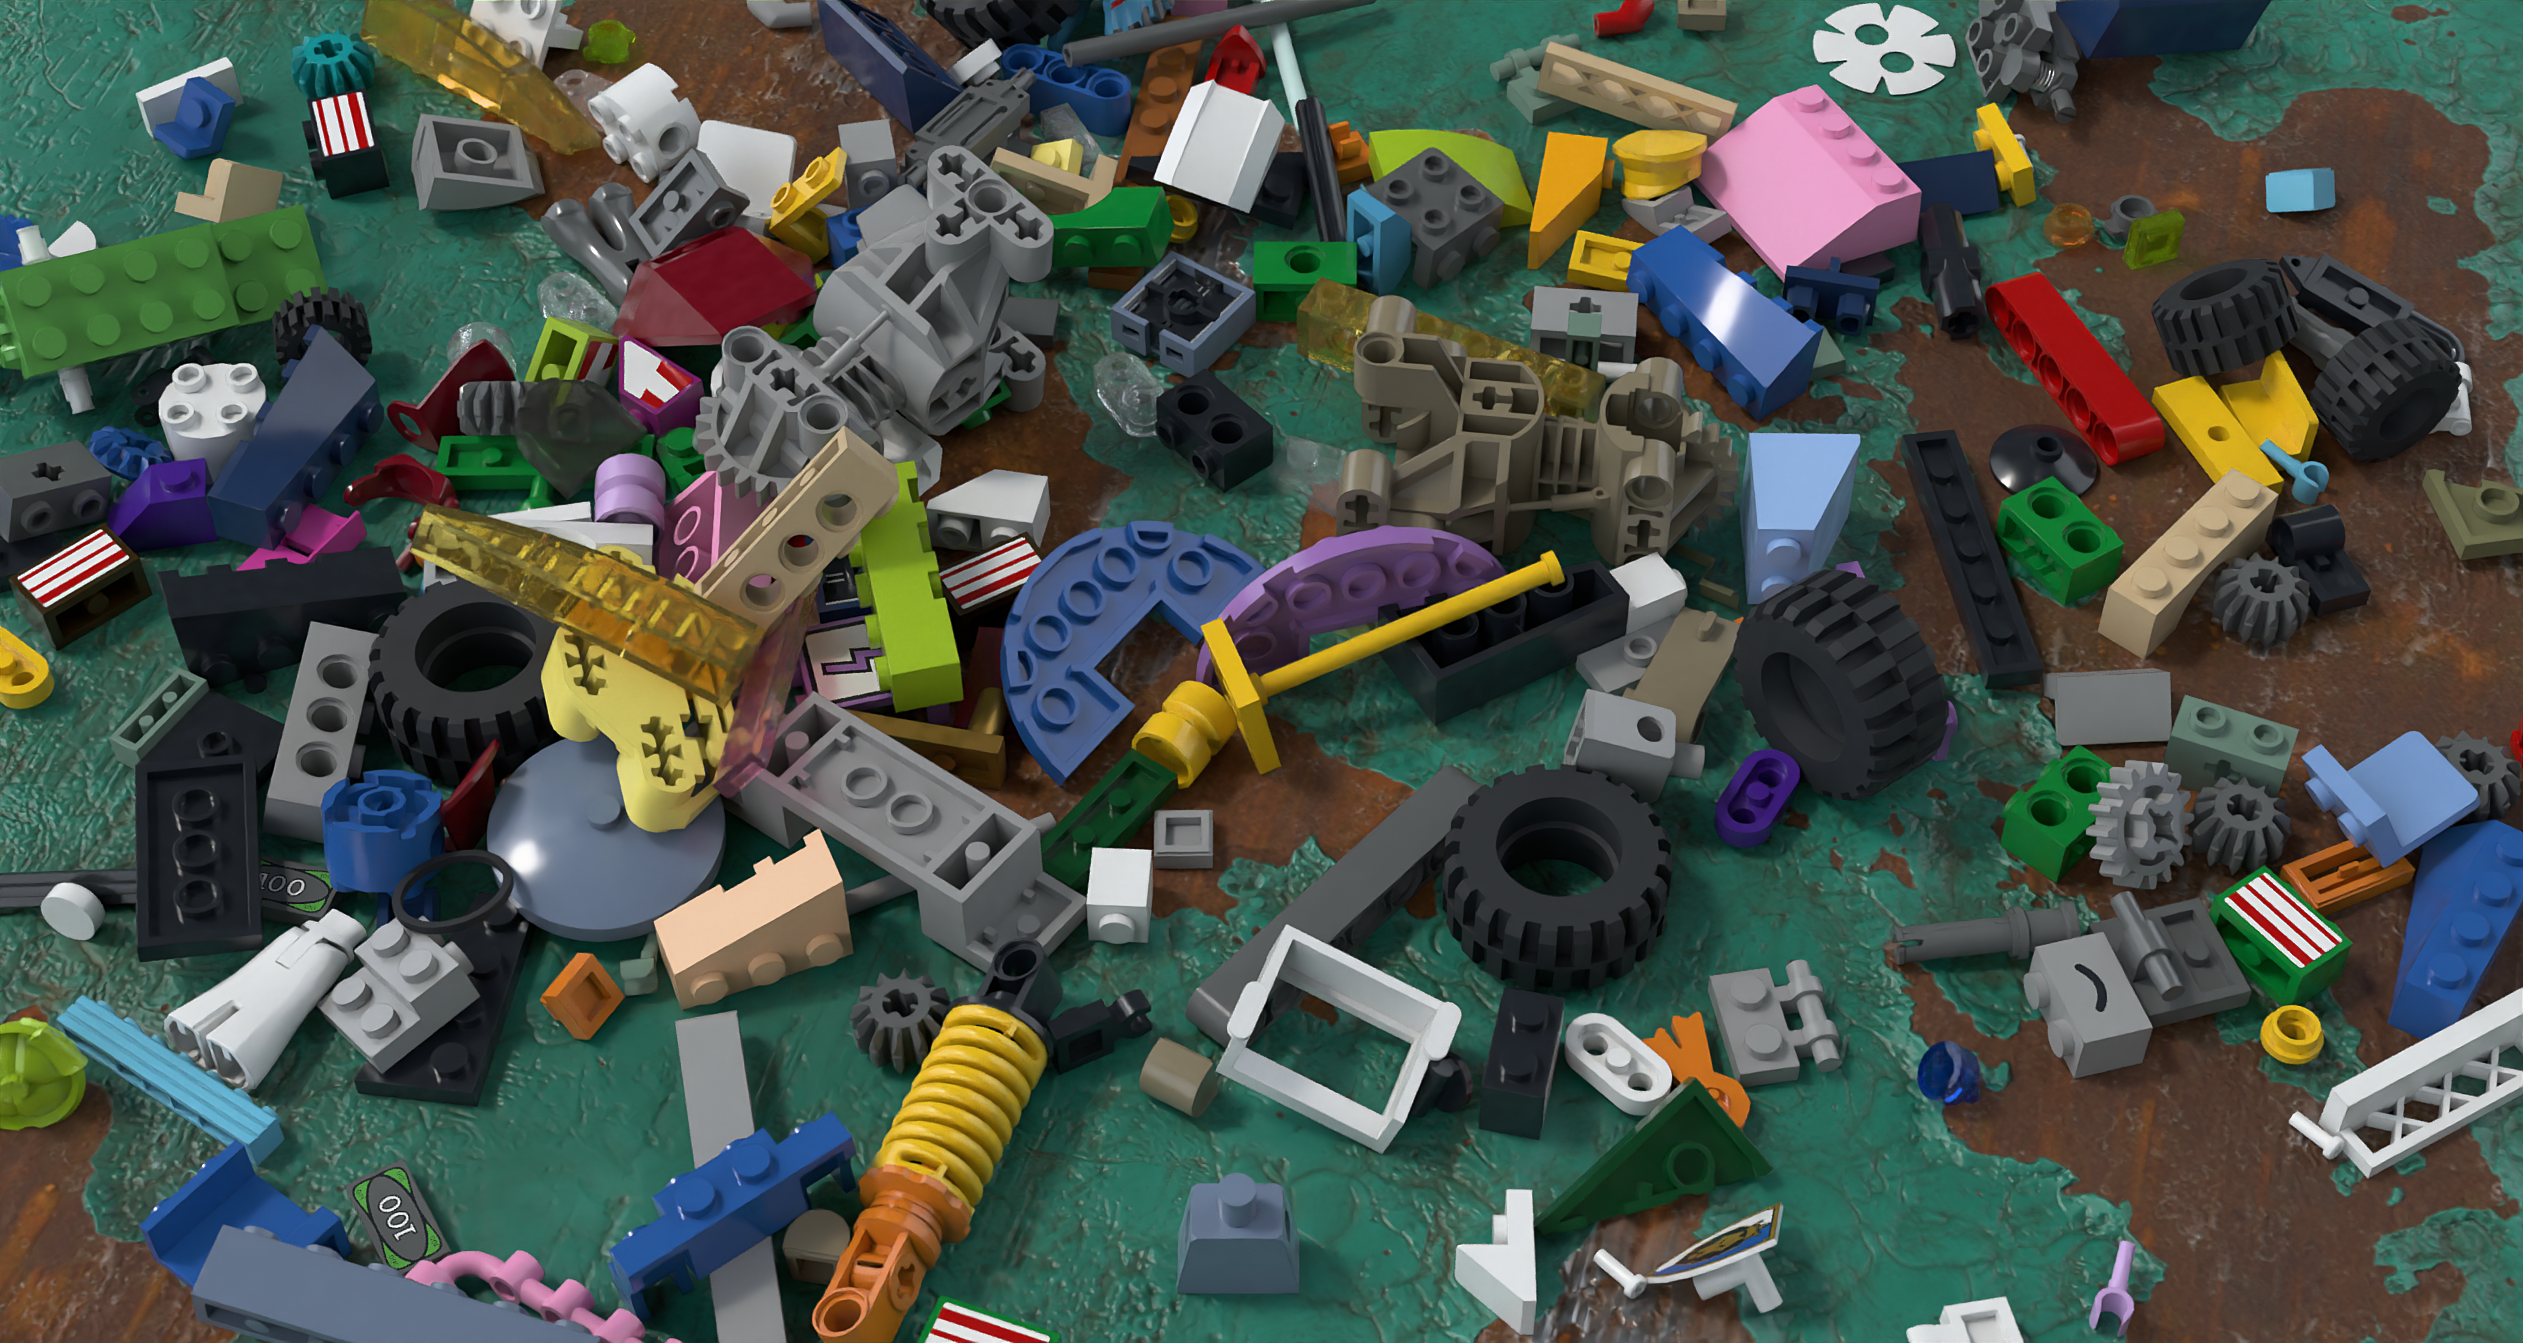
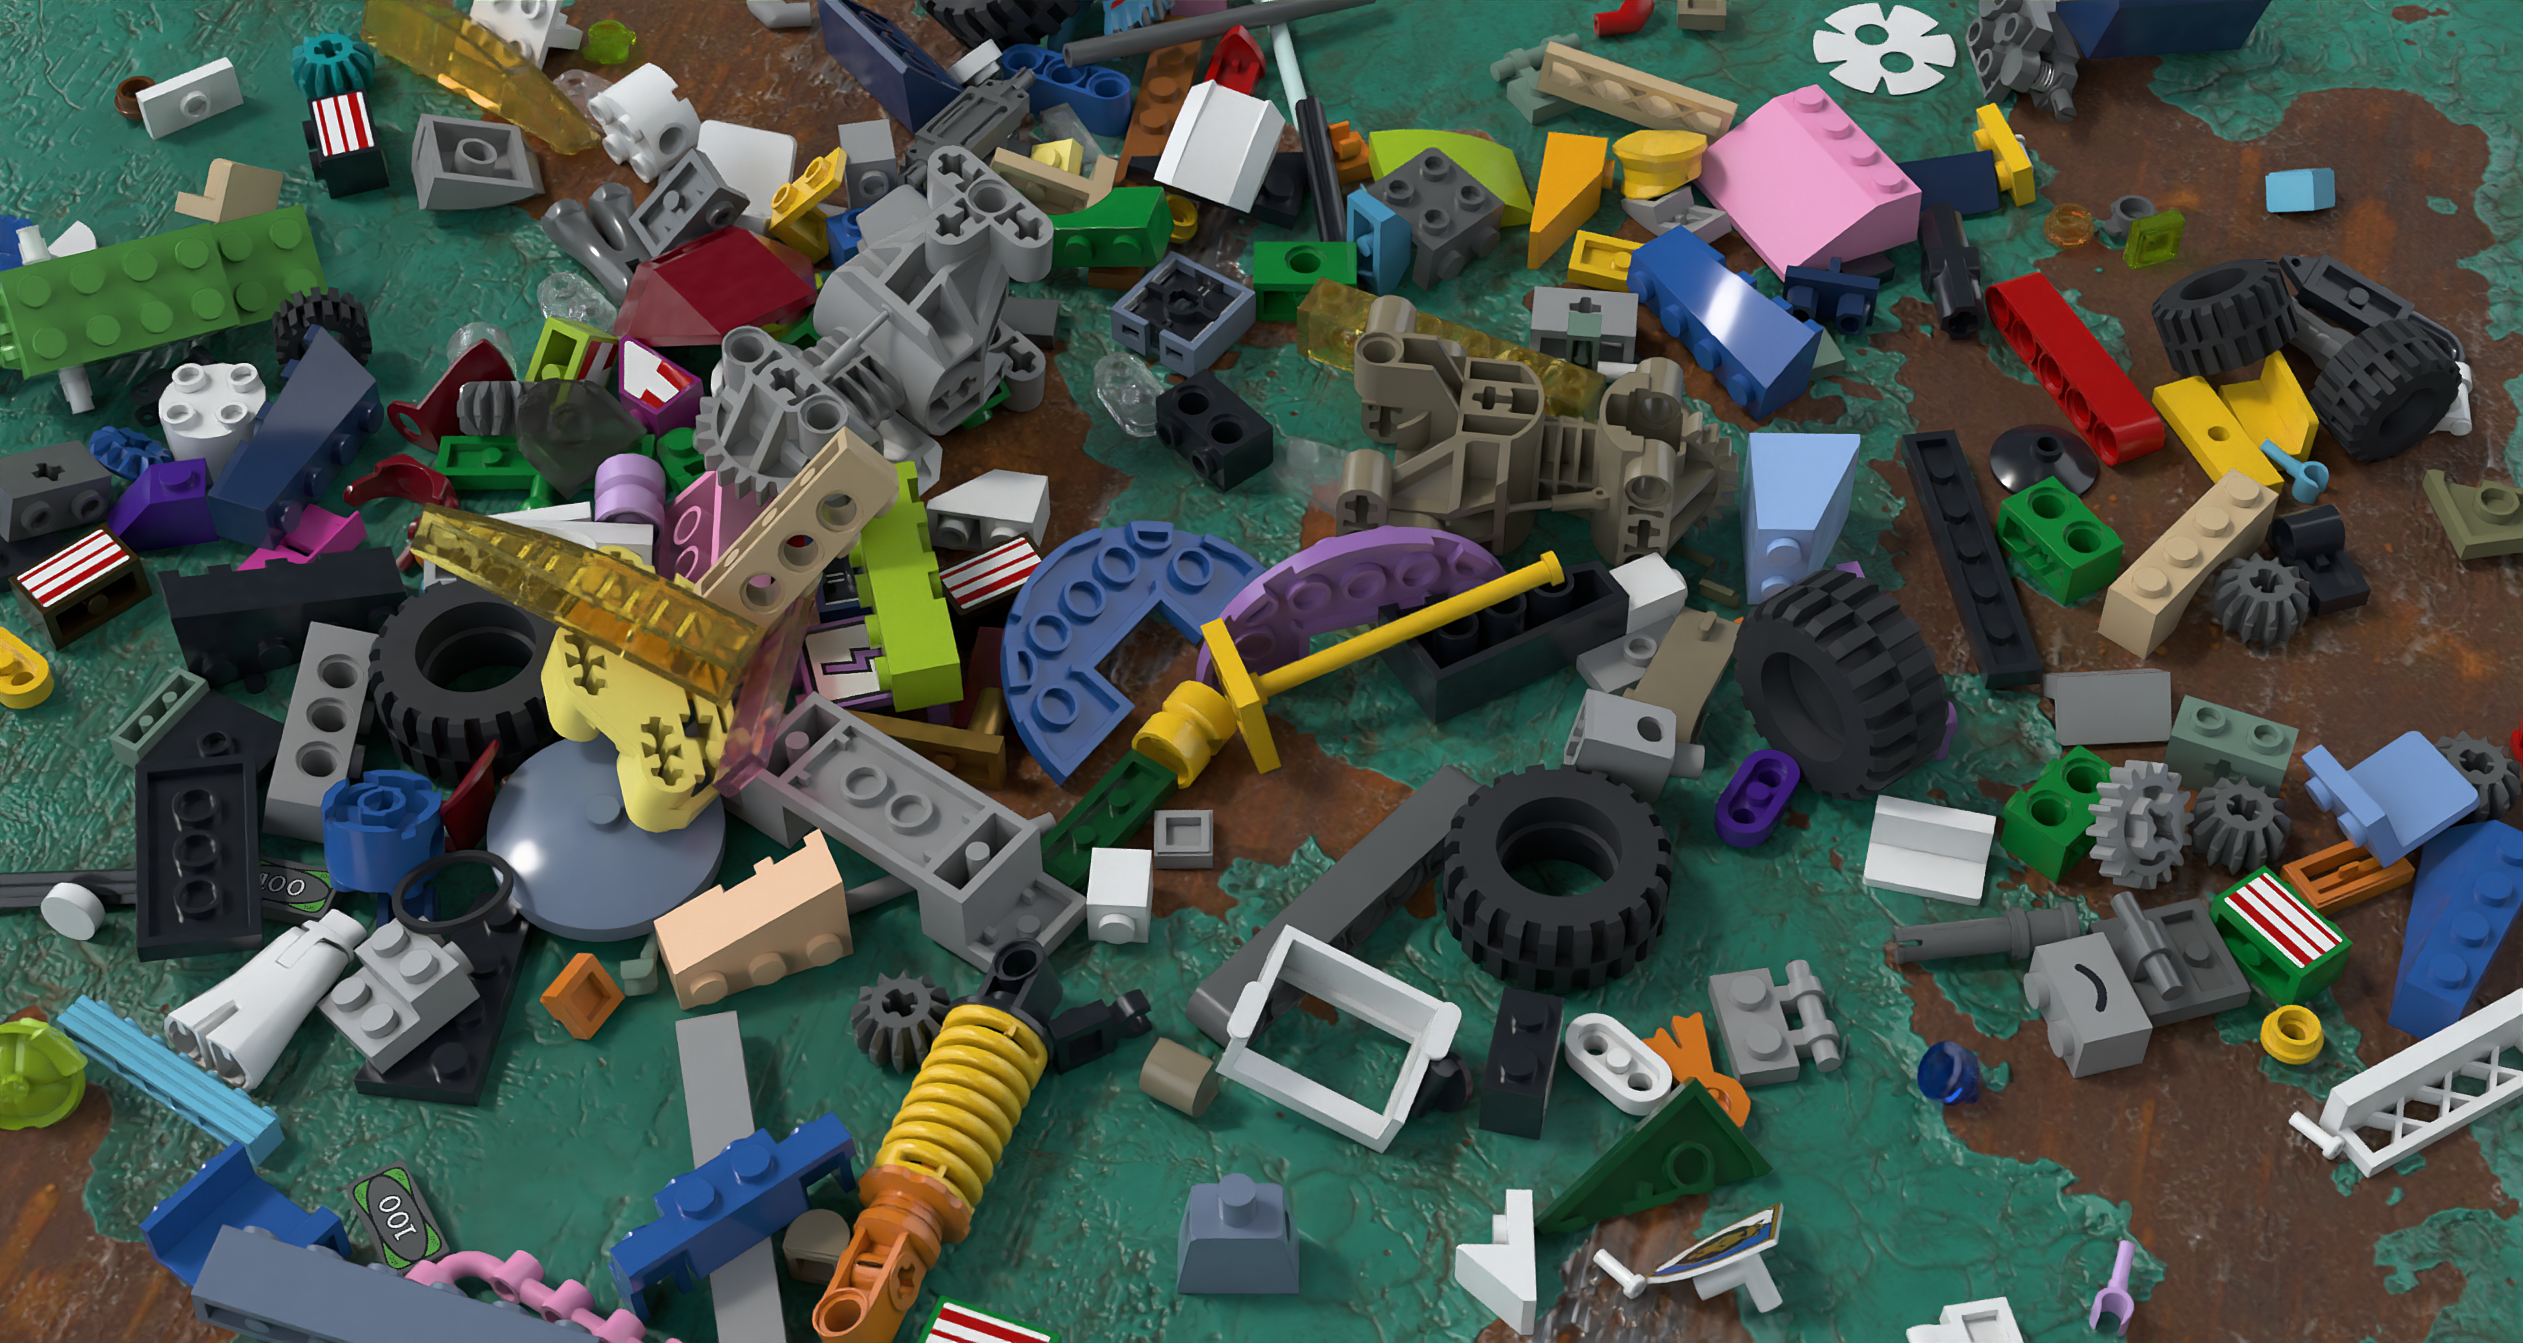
(126, 100): none -> reddish brown plate
(199, 121): blue bracket -> none
(1928, 850): none -> white panel

